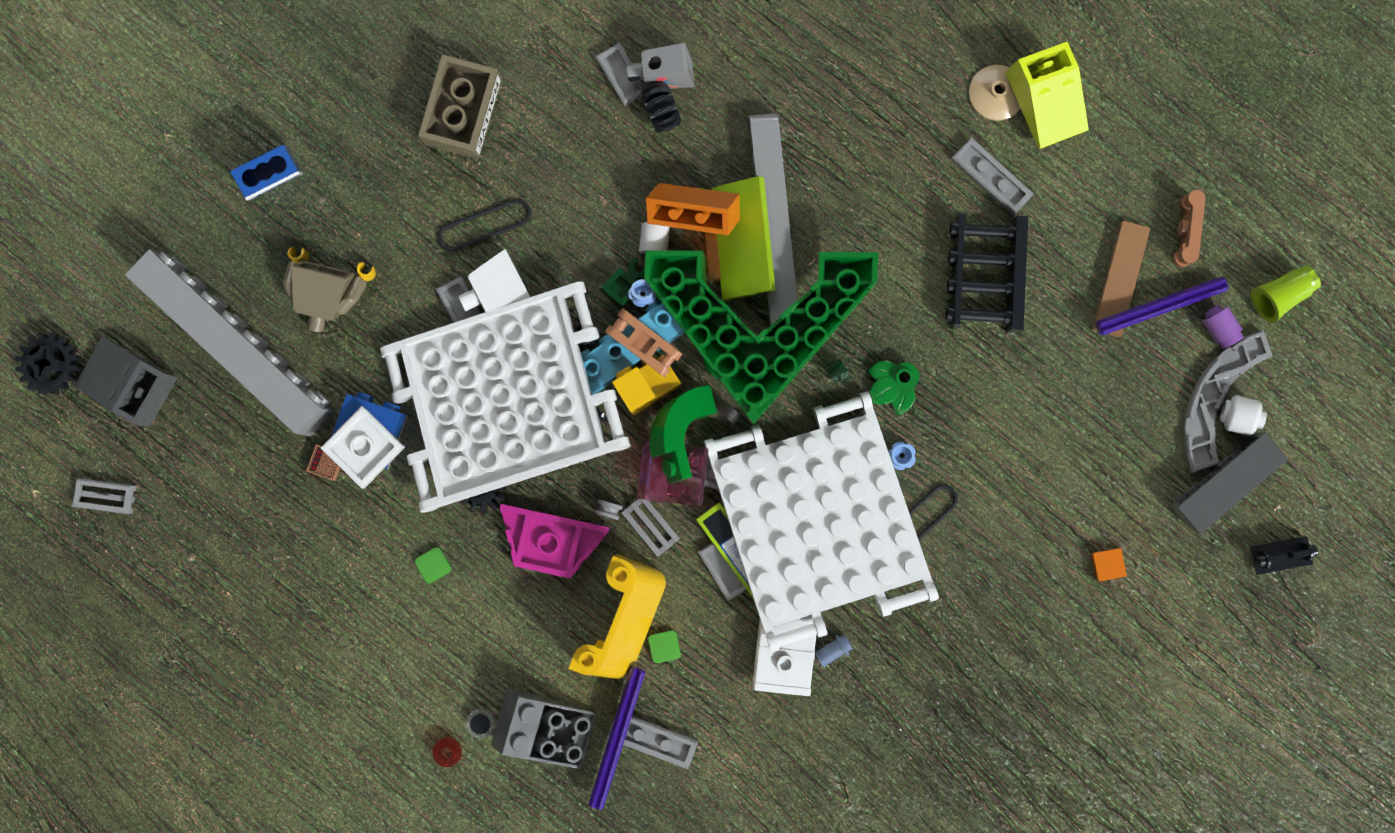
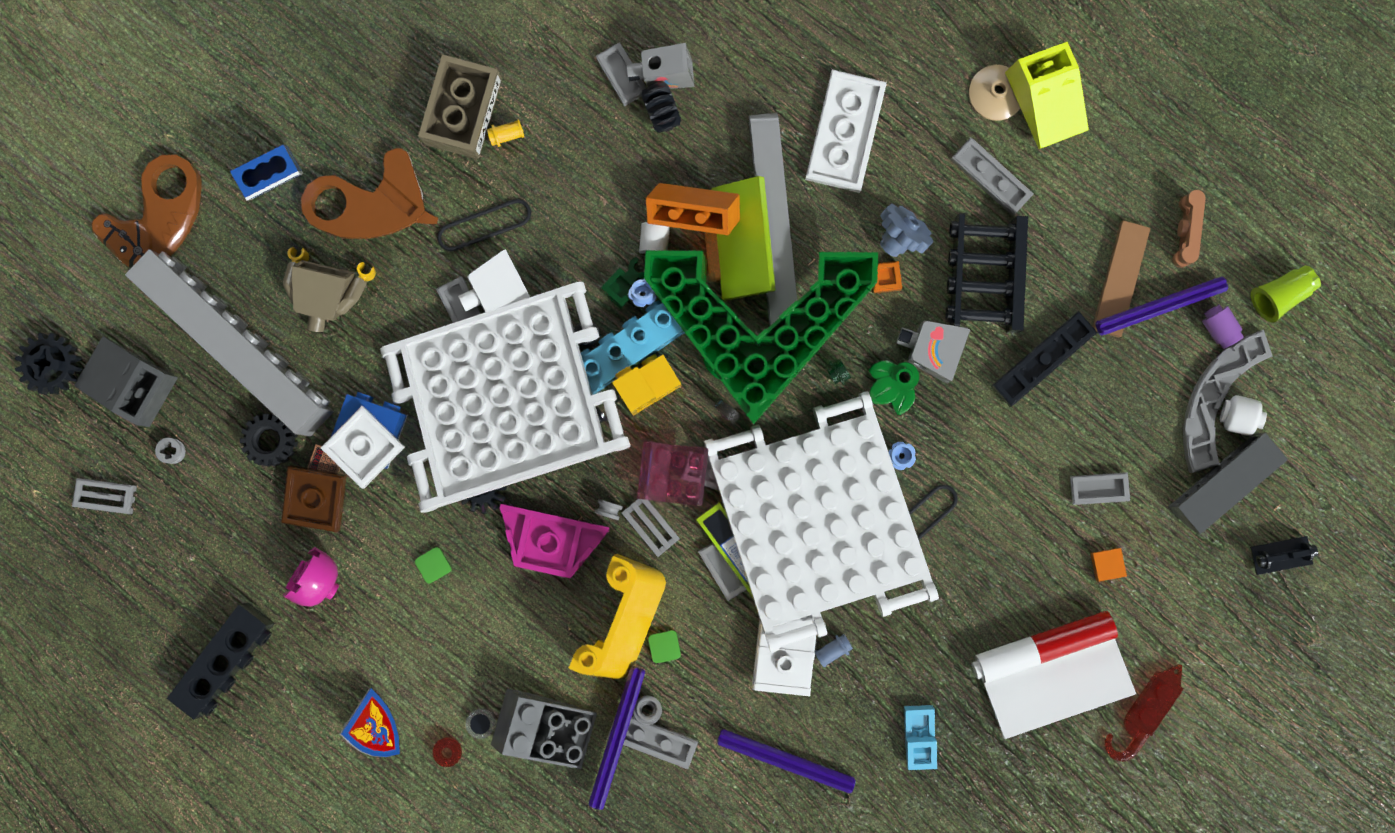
(163, 221): none -> dark orange animal
(165, 458): none -> light grey bush
(188, 692): none -> black brick
(253, 448): none -> black tyre
(313, 498): none -> reddish brown plate
(313, 580): none -> dark pink cylinder
(368, 215): none -> dark orange animal
(372, 728): none -> shield
(505, 132): none -> yellow pin
(643, 342): nougat plate -> none
(656, 708): none -> light grey plate
(670, 428): green arch -> none
(786, 761): none -> dark purple axle
(845, 131): none -> white tile
(888, 277): none -> orange tile
(903, 231): none -> sand blue plant
(920, 737): none -> medium azure slope
(935, 348): none -> light grey torso
(1044, 359): none -> black plate
(1054, 674): none -> white door
(1100, 488): none -> light grey tile
(1148, 711): none -> clear red plate

